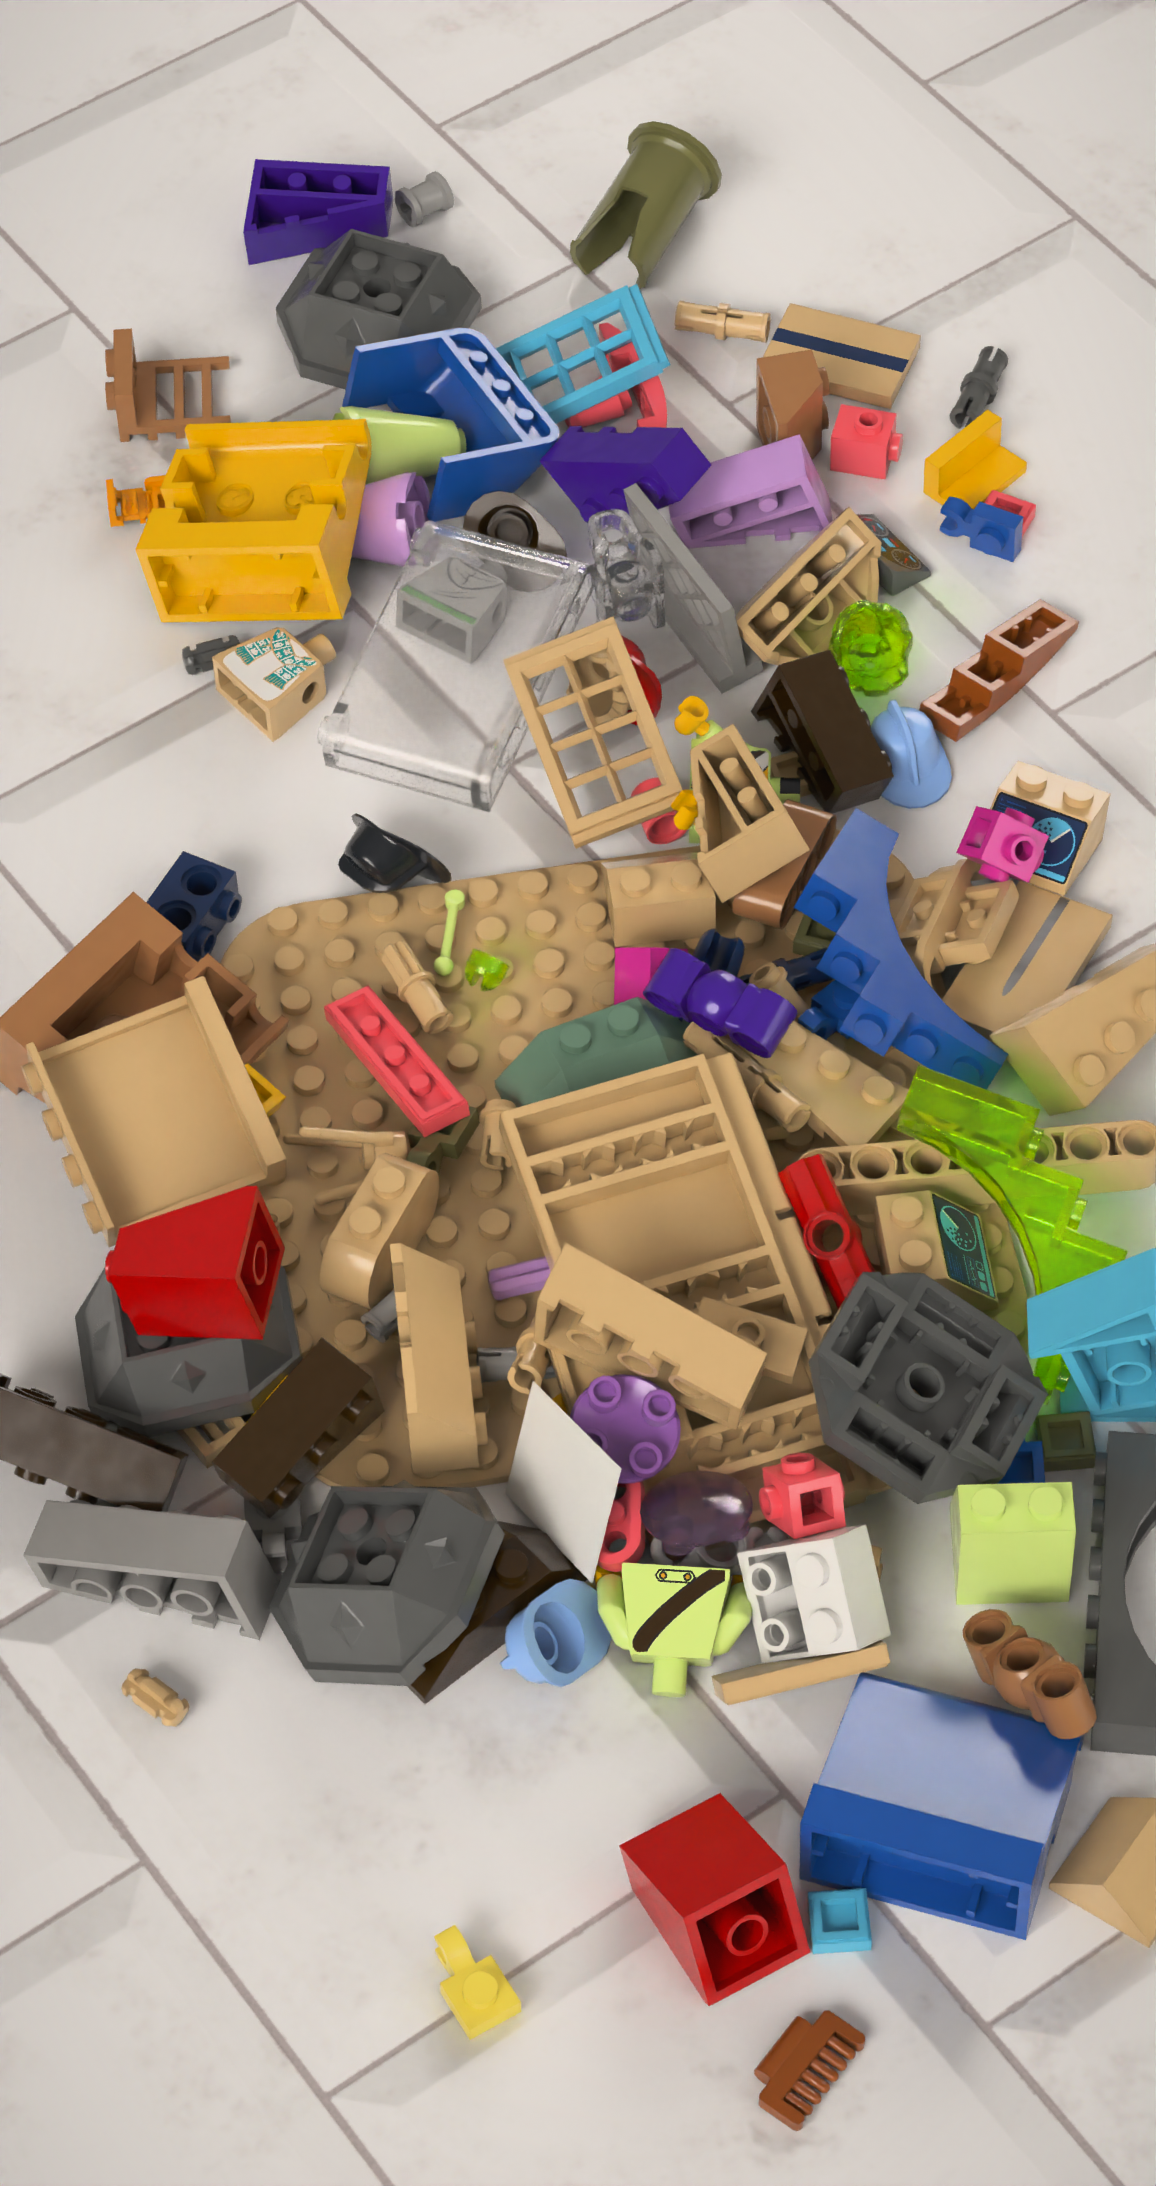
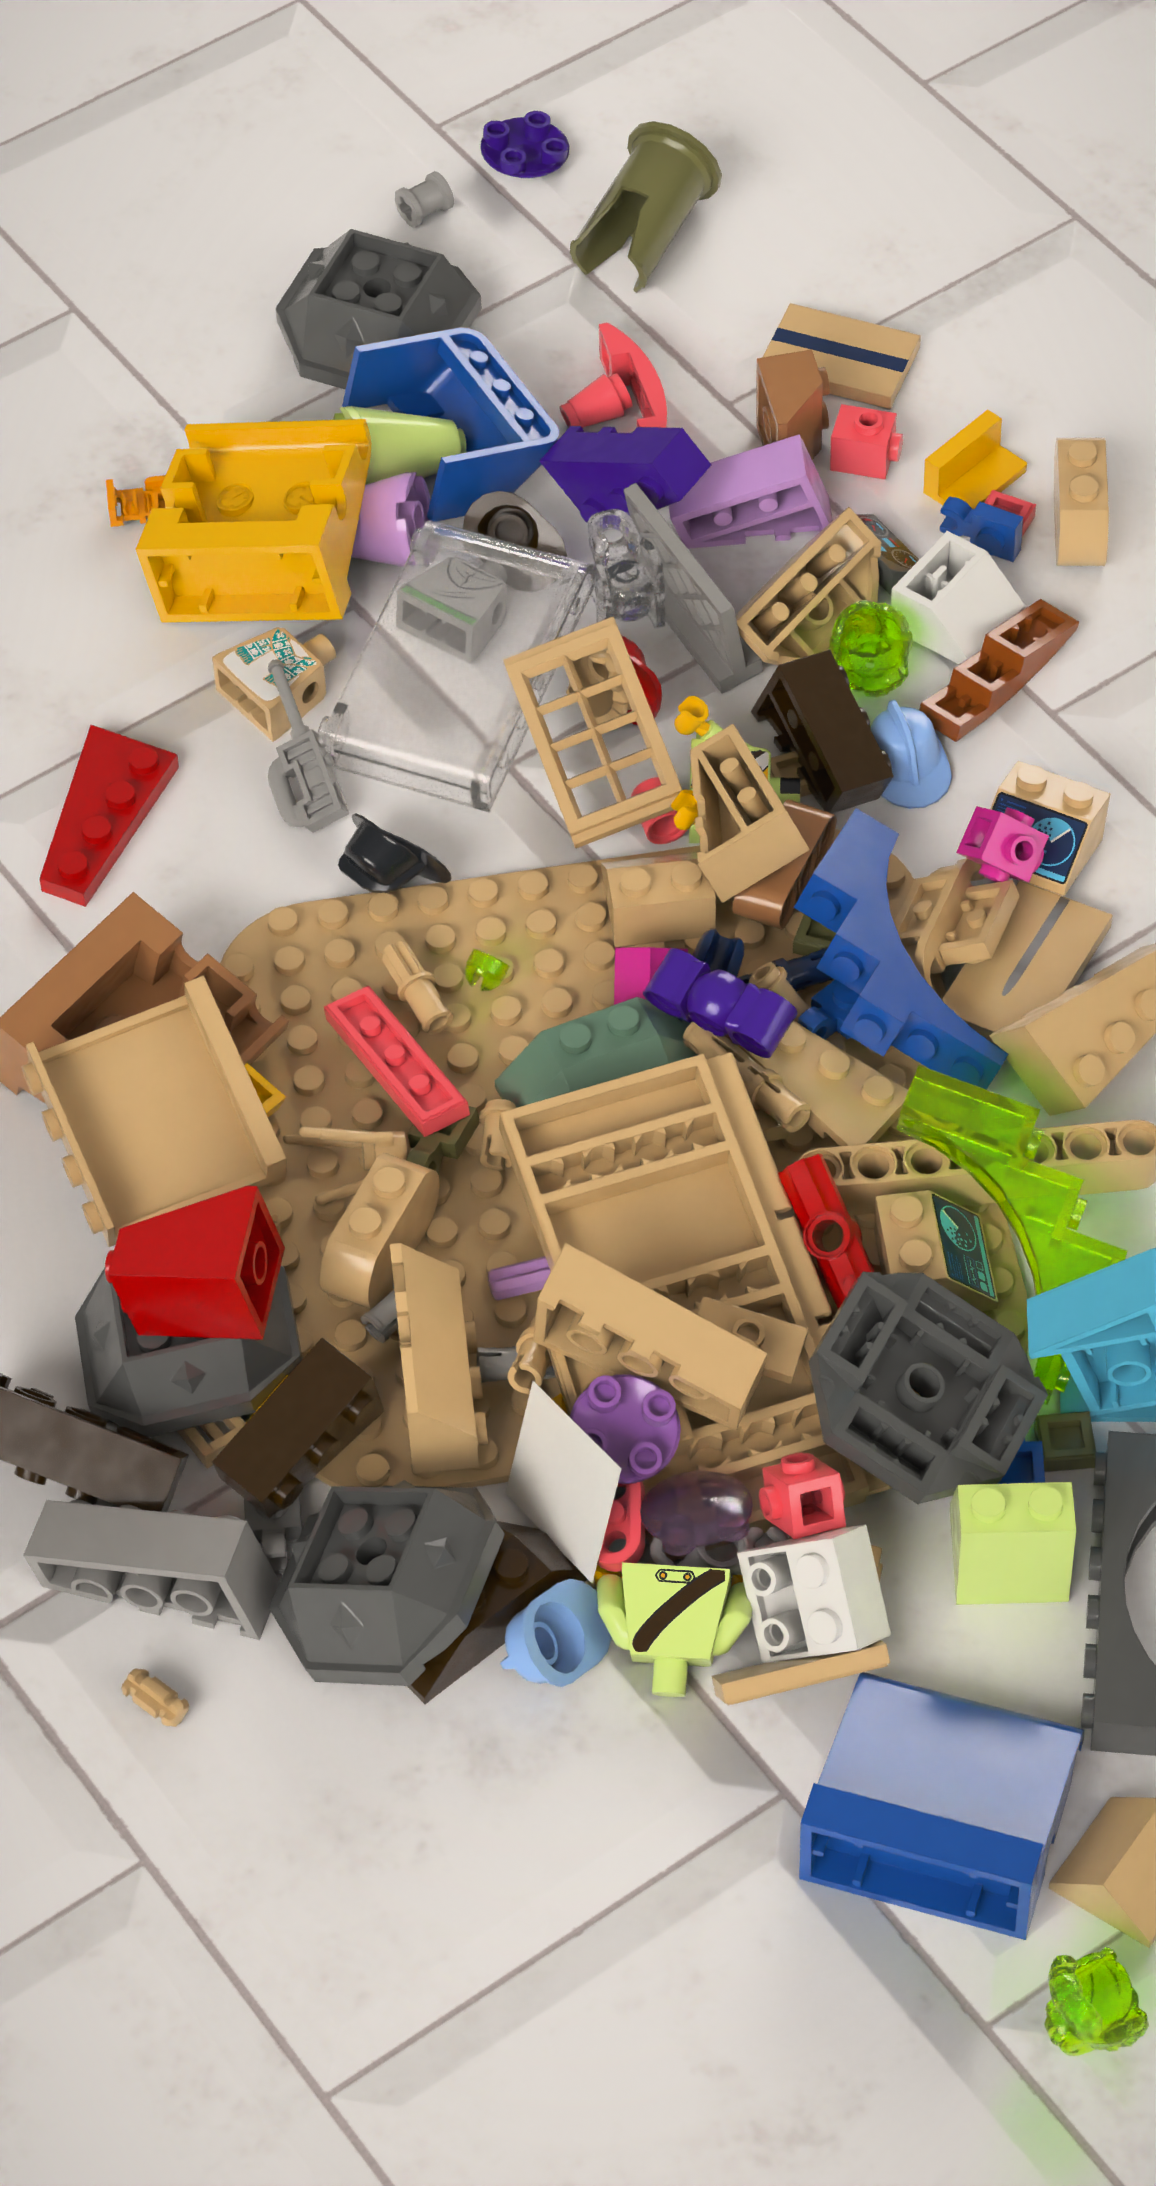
(103, 809): none -> red wing
(135, 389): medium nougat plate -> none
(198, 901): dark blue brick -> none
(203, 654): dark grey piece -> none
(310, 763): none -> light grey piece
(312, 205): dark purple wedge -> none
(454, 902): yellowish green hinge -> none
(475, 1991): light yellow plate -> none
(524, 146): none -> dark purple dish
(639, 331): medium azure piece -> none
(717, 1897): red slope -> none
(722, 321): tan pin -> none
(793, 2058): dark orange piece -> none
(839, 1921): medium azure tile -> none
(955, 598): none -> white slope
(979, 386): dark grey pin -> none
(1029, 1674): medium nougat piece -> none
(1081, 502): none -> tan brick
(1092, 2004): none -> clear neon green hair

